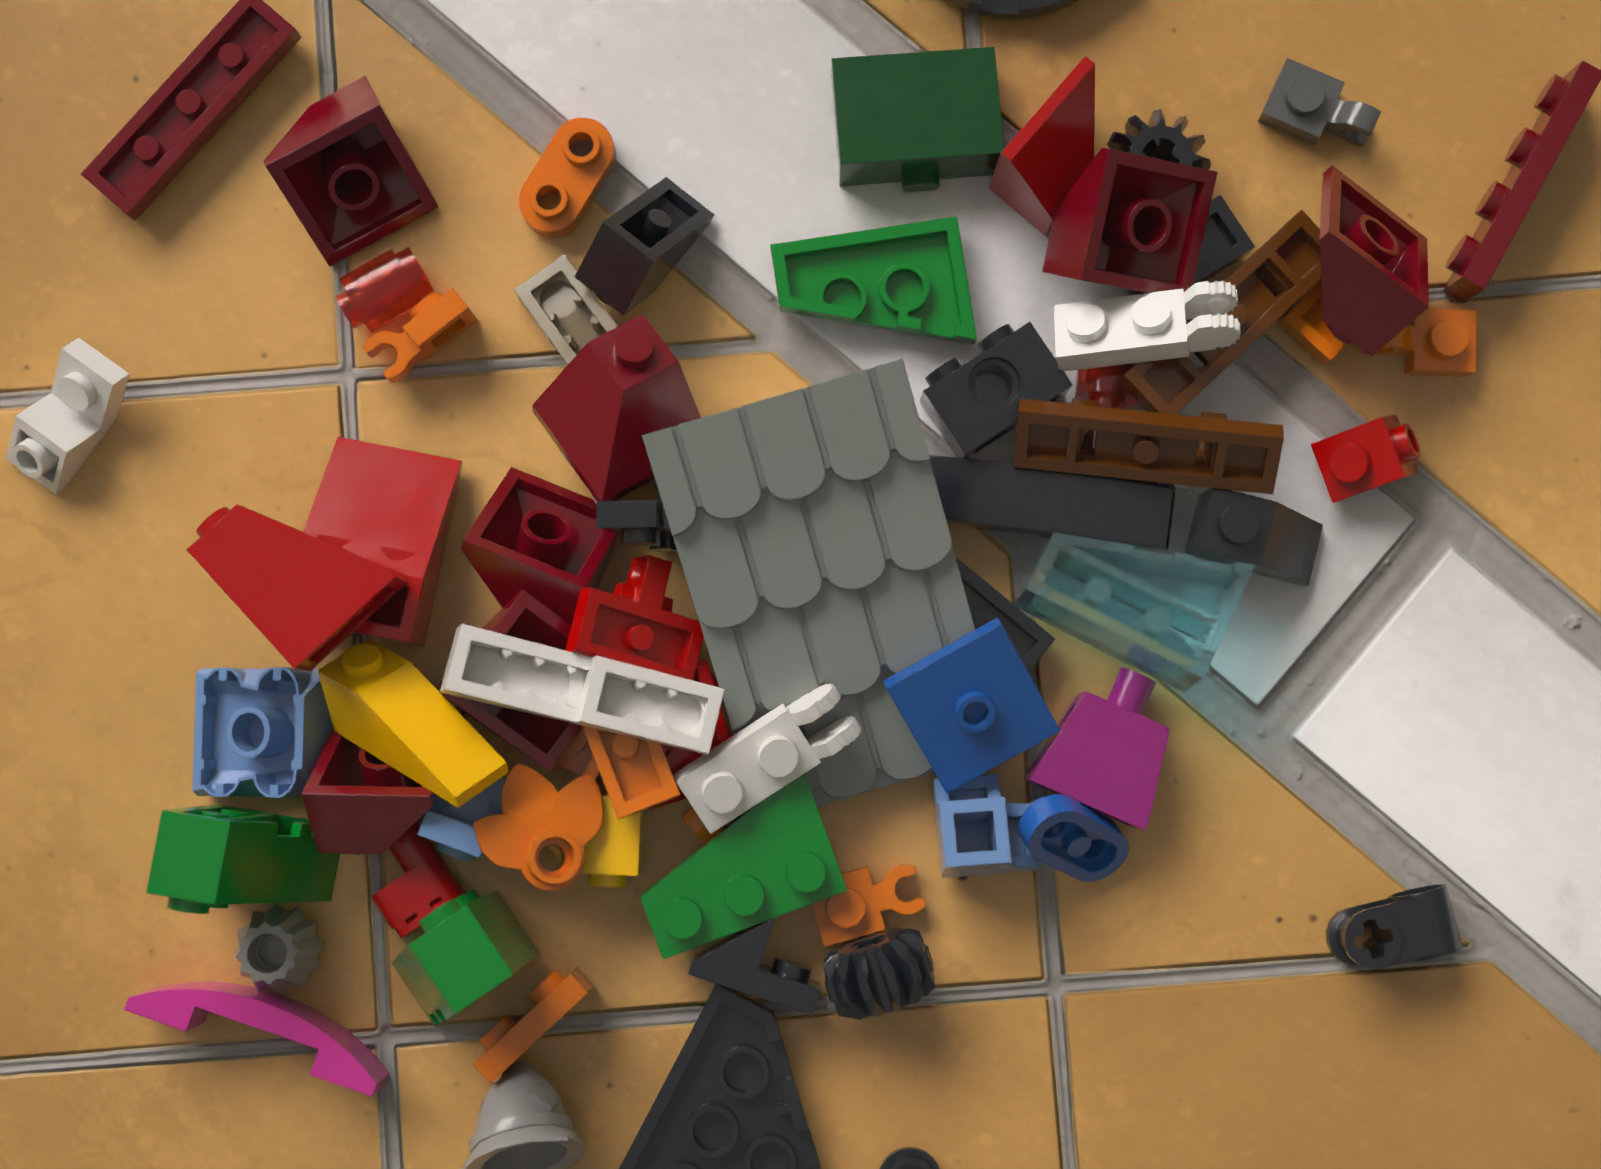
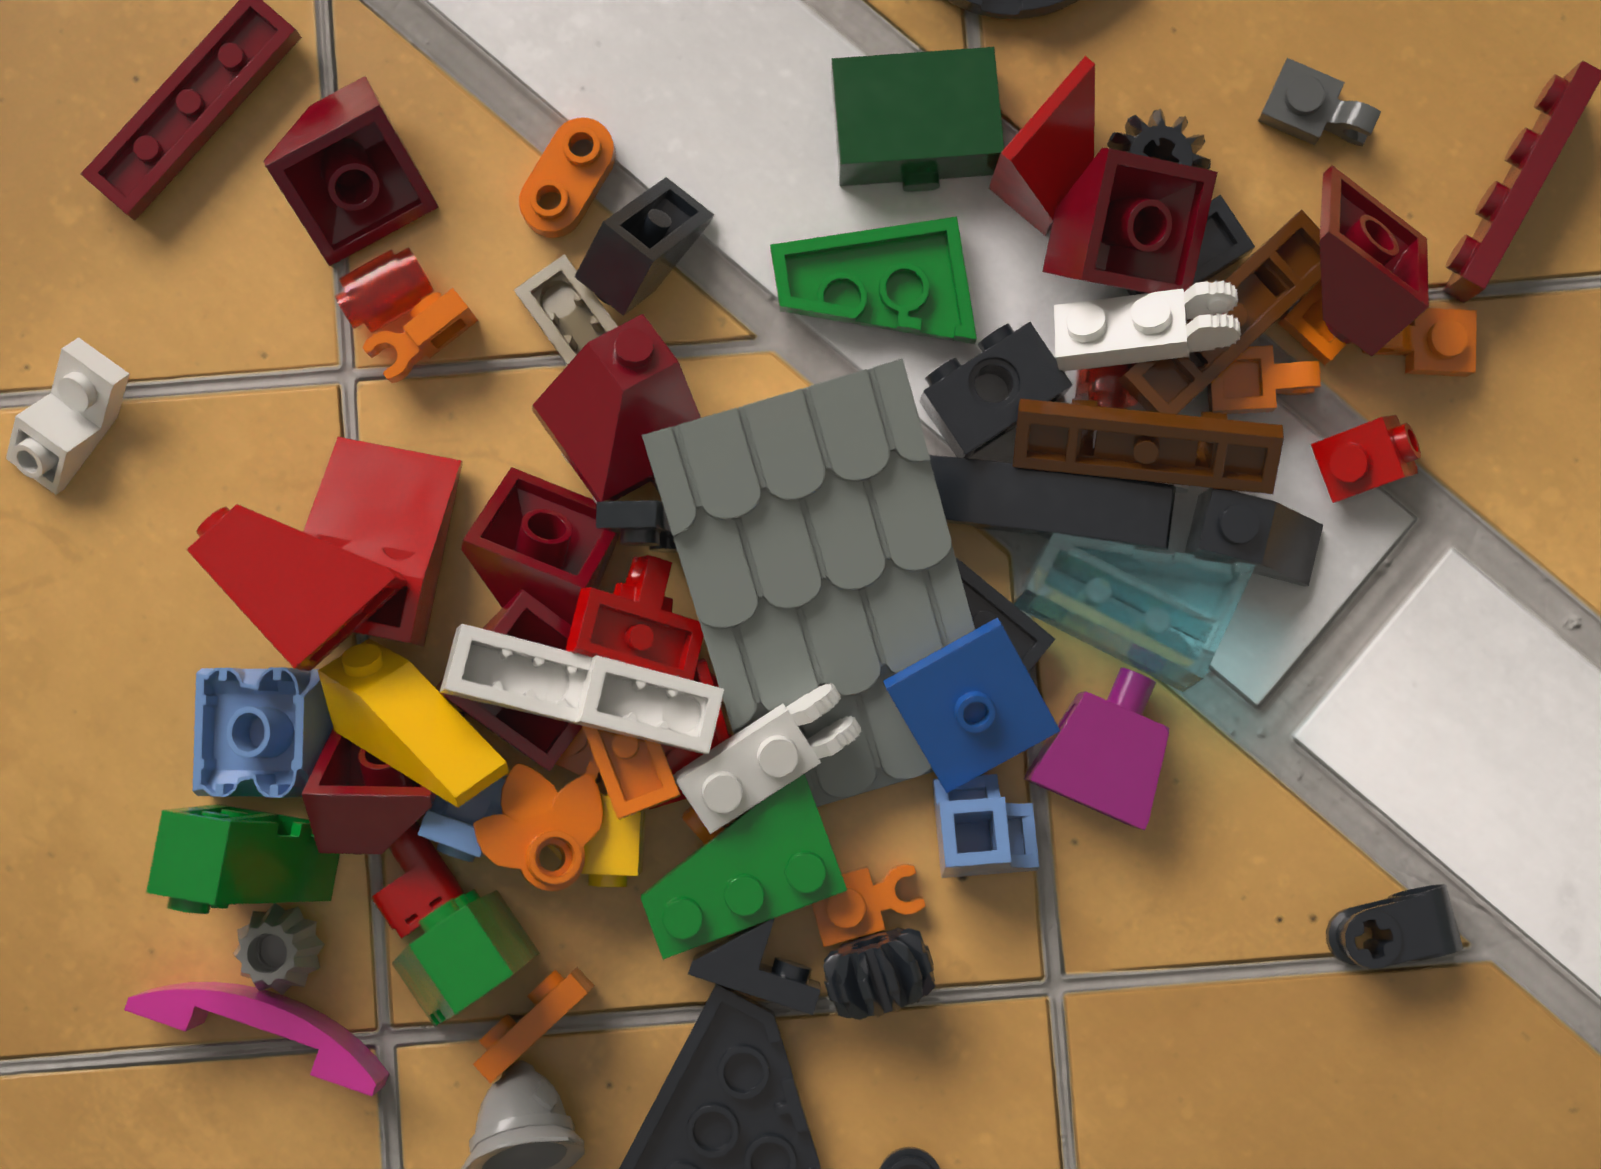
(1072, 838): blue plate -> none
(1254, 380): none -> orange plate

